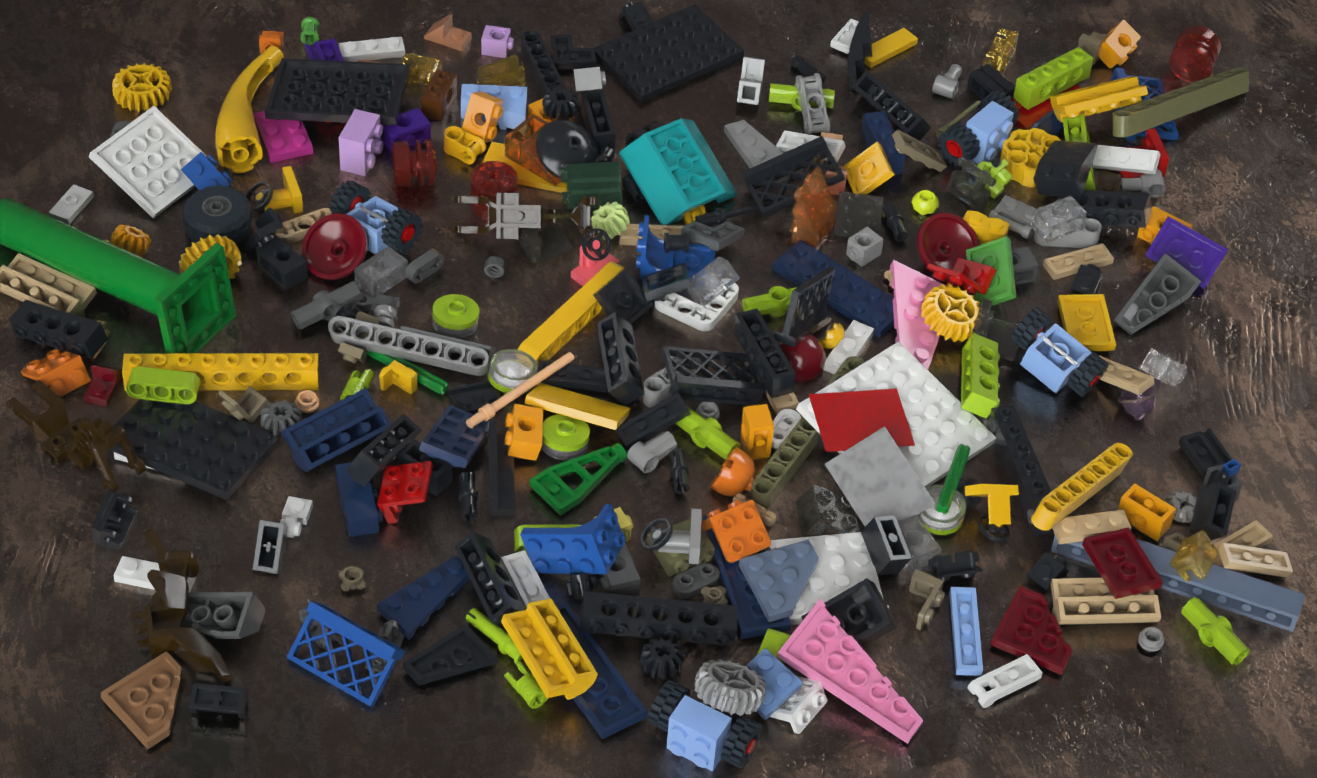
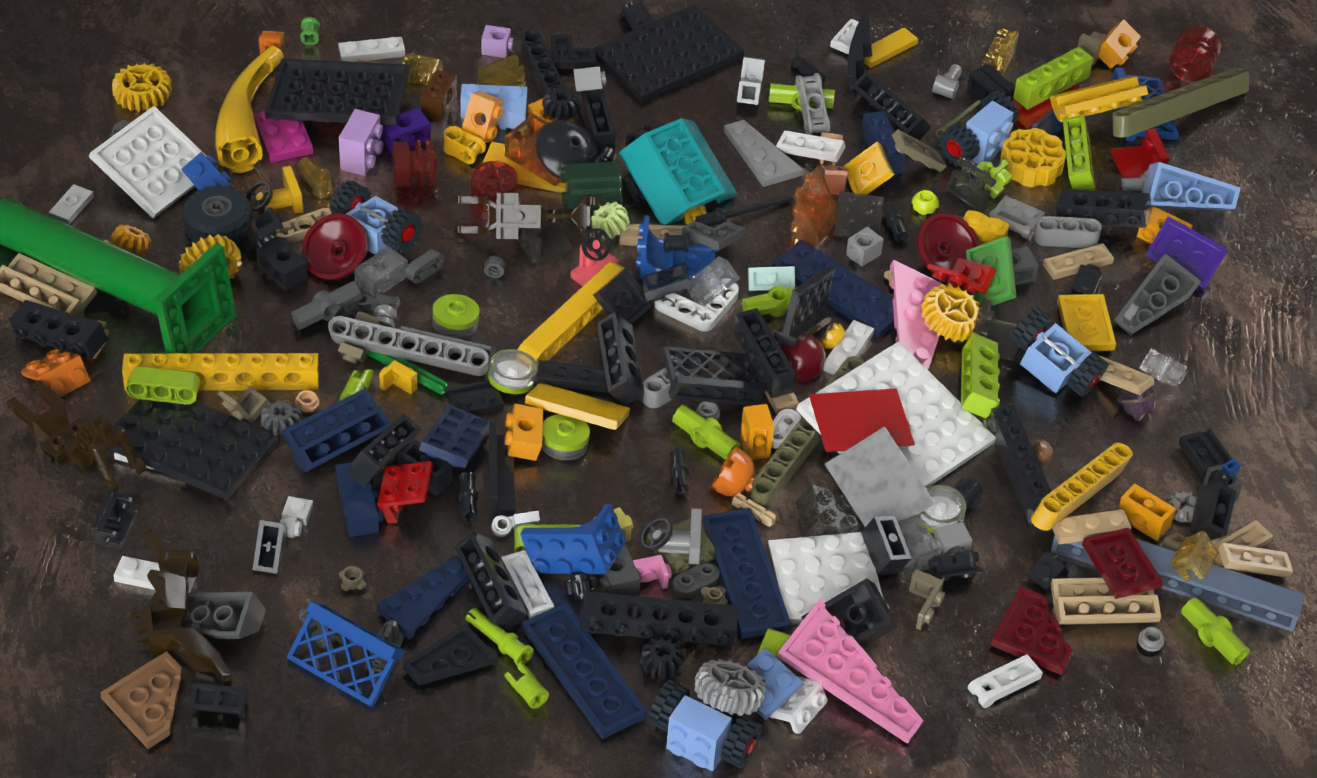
(103, 385): dark red slope -> none
(316, 177): none -> clear yellow piece
(324, 50): dark purple plate -> none
(447, 35): nougat slope -> none
(488, 410): light nougat bar -> none
(516, 520): none -> white plate
(550, 649): yellow brick -> none
(561, 496): green plate -> none
(647, 455): light grey piece -> none
(653, 420): black plate -> none
(653, 568): none -> bright pink bracket
(738, 530): orange bracket -> none
(767, 277): none -> light aqua plate
(780, 577): sand blue plate -> none
(787, 165): black fence -> none
(952, 479): green axle -> none
(953, 539): none -> light grey brick
(966, 631): light blue plate -> none
(998, 508): yellow piece -> none
(1043, 452): none -> medium nougat plate
(1058, 219): clear brick -> none
(1064, 168): black slope -> none
(1126, 159): white plate -> none
(1183, 189): none -> light blue wedge

